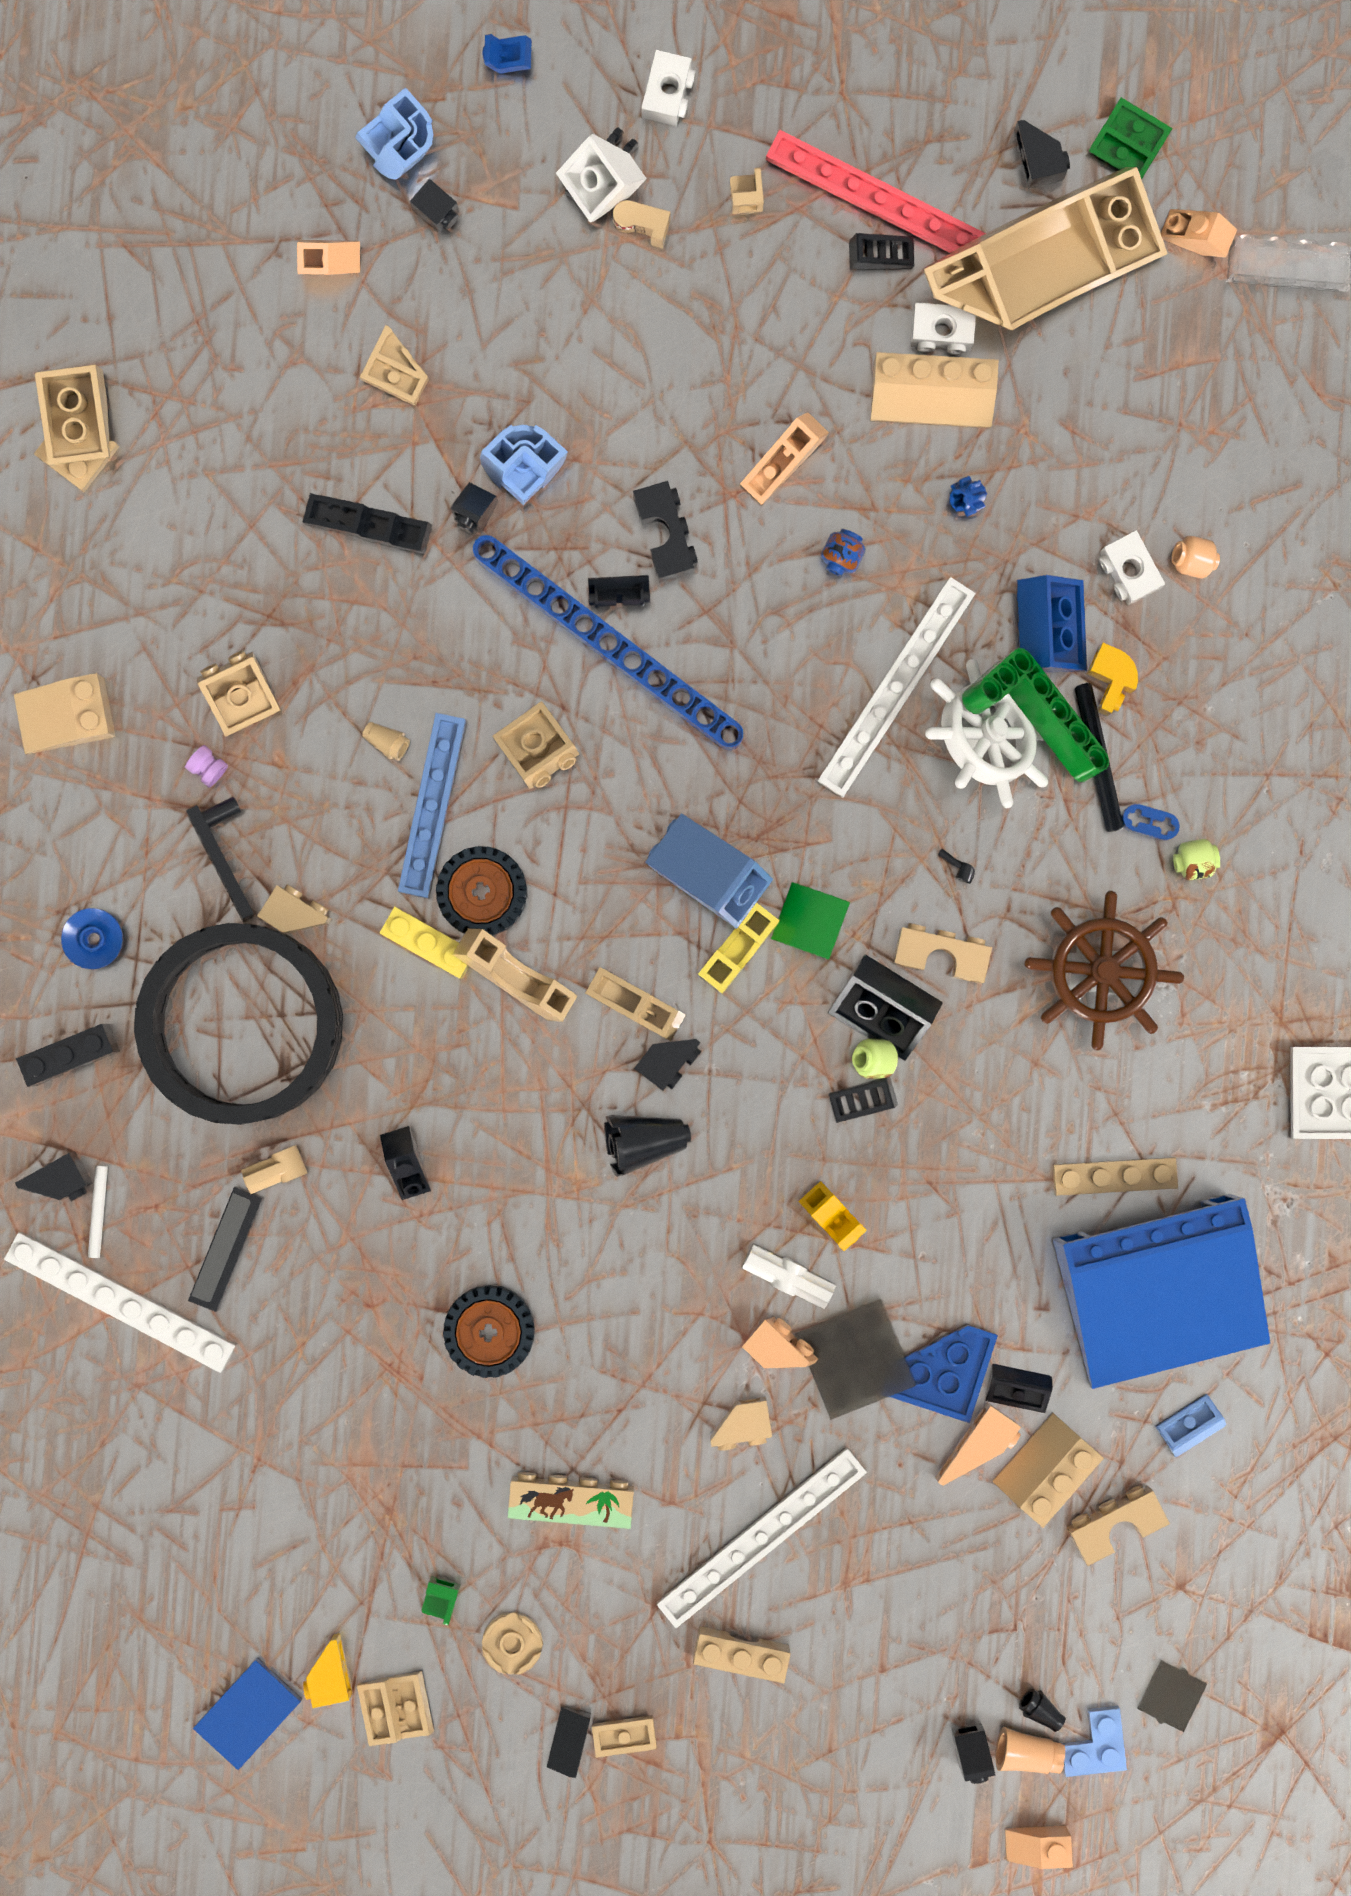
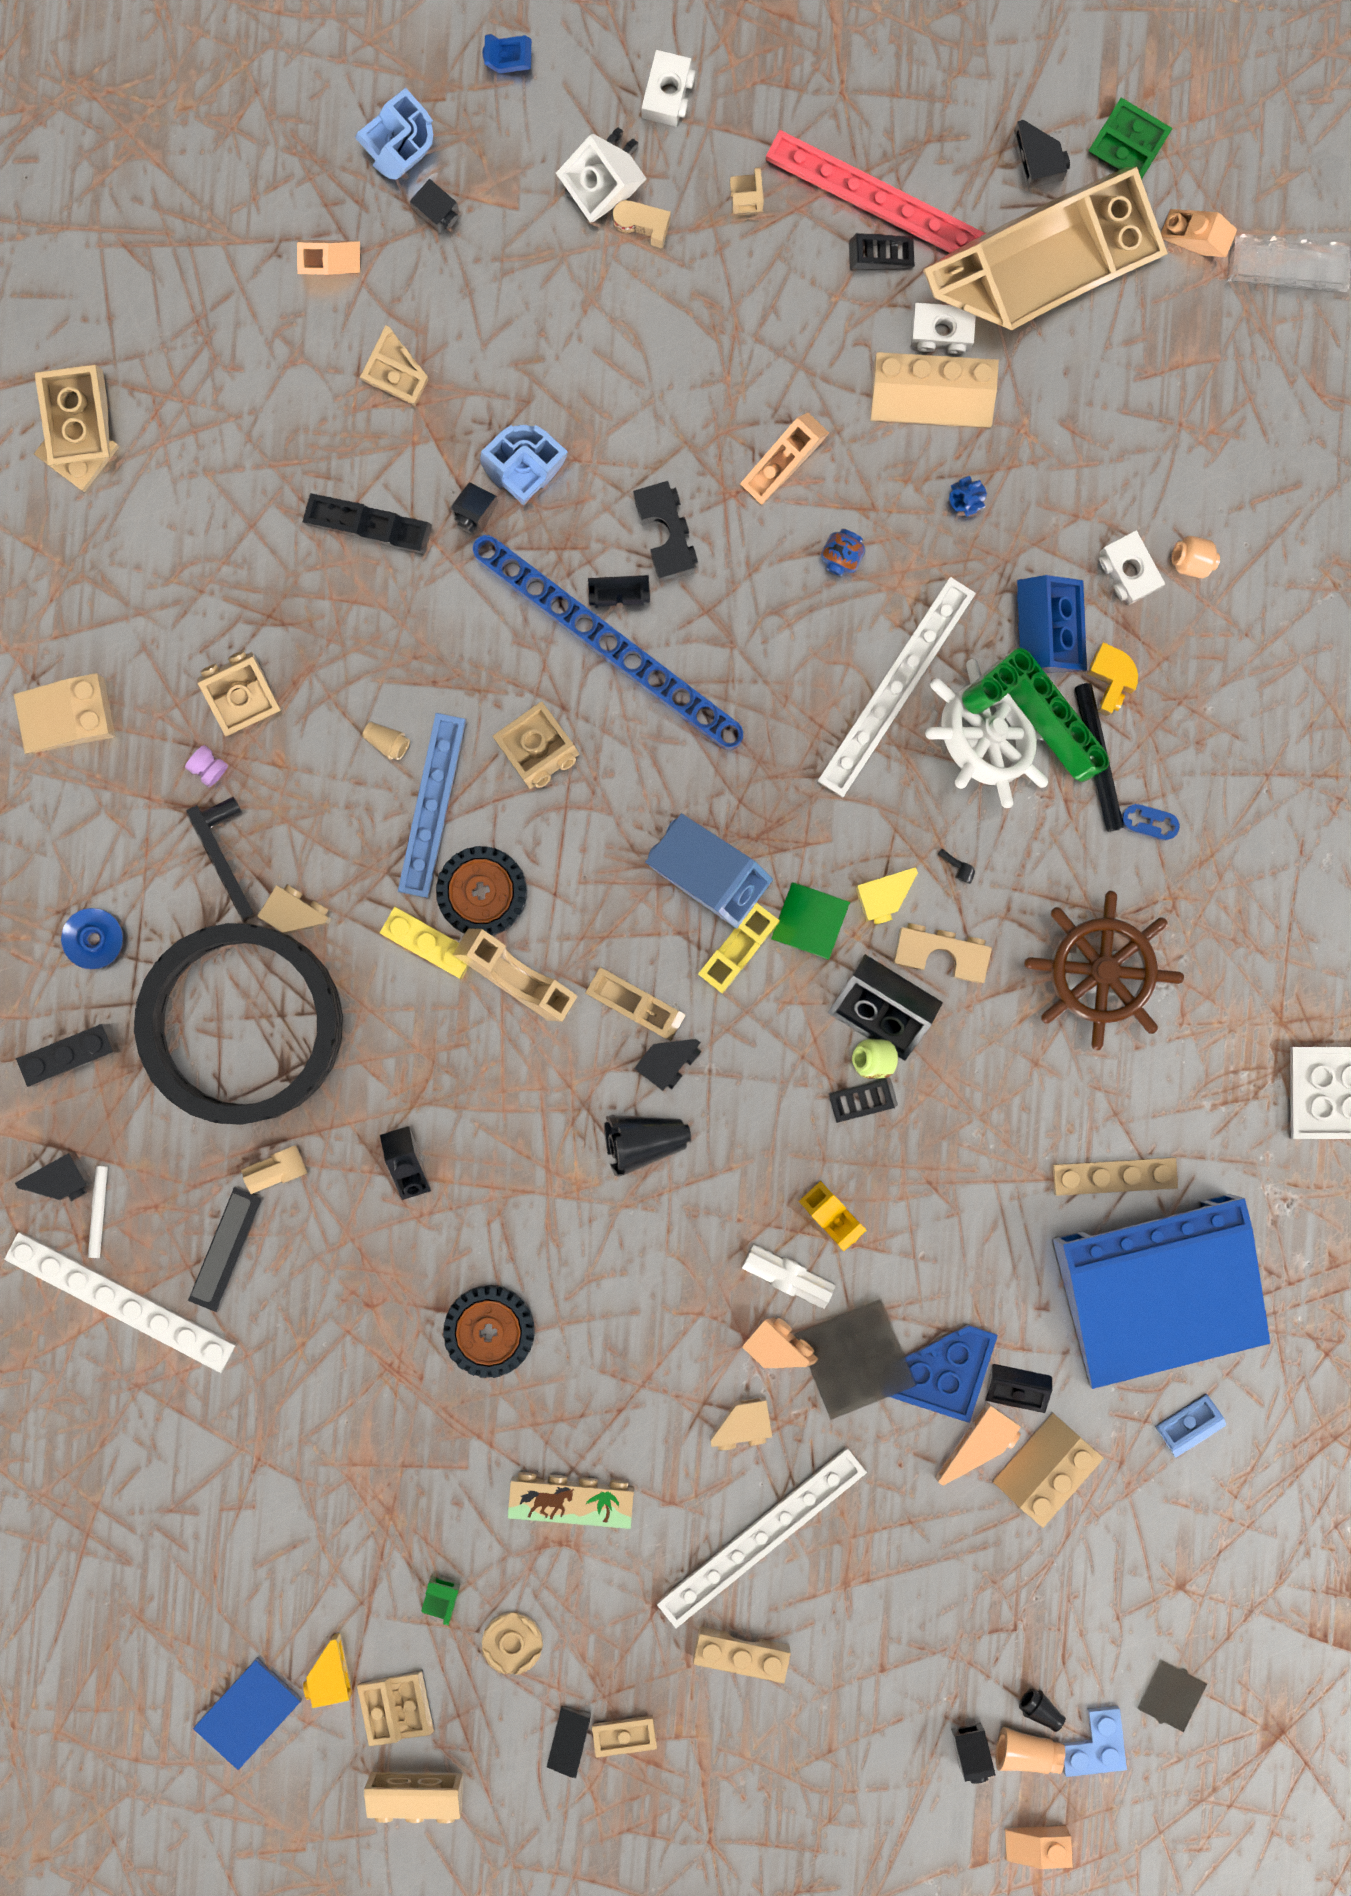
(414, 1796): none -> tan slope
(885, 895): none -> light yellow slope
(1093, 1531): tan arch -> none
(1196, 859): yellowish green head -> none

